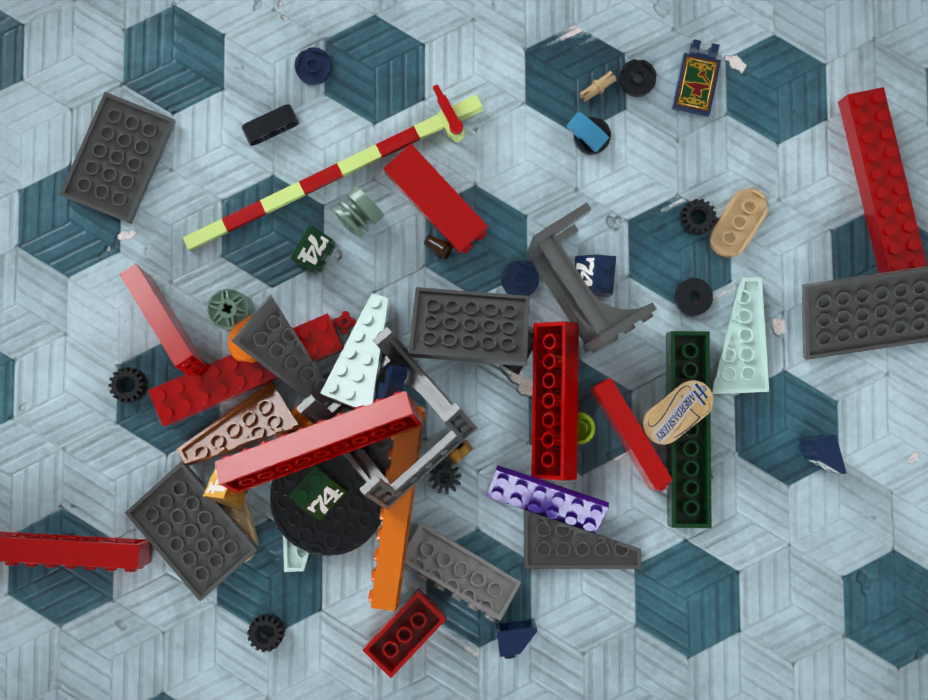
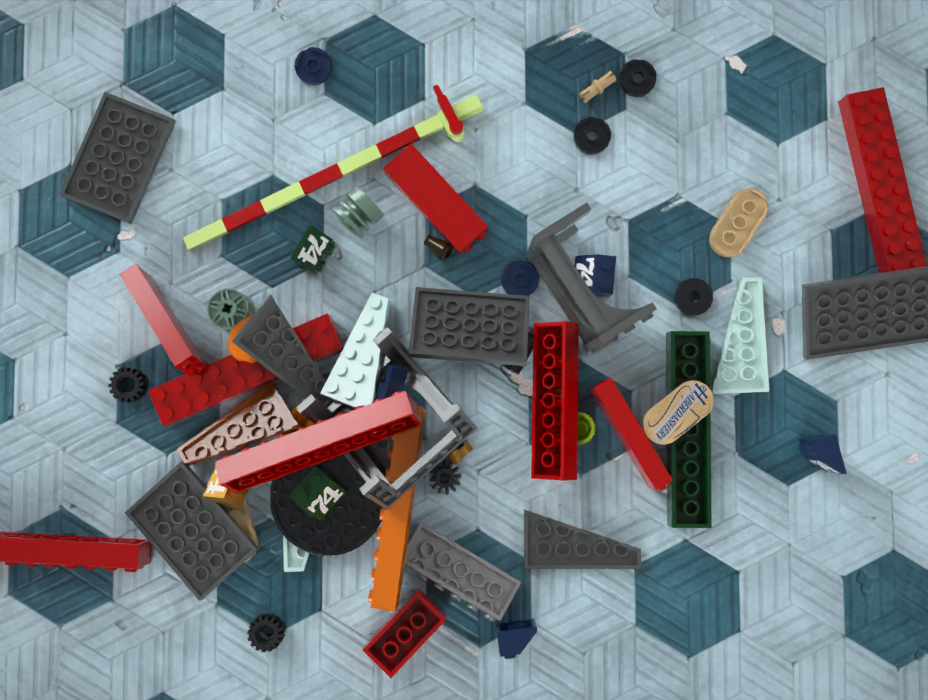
(270, 125): black beam -> none
(345, 317): red plate -> none
(547, 499): plate -> none
(588, 131): dark azure slope -> none
(697, 80): tile -> none
(705, 208): black tyre -> none

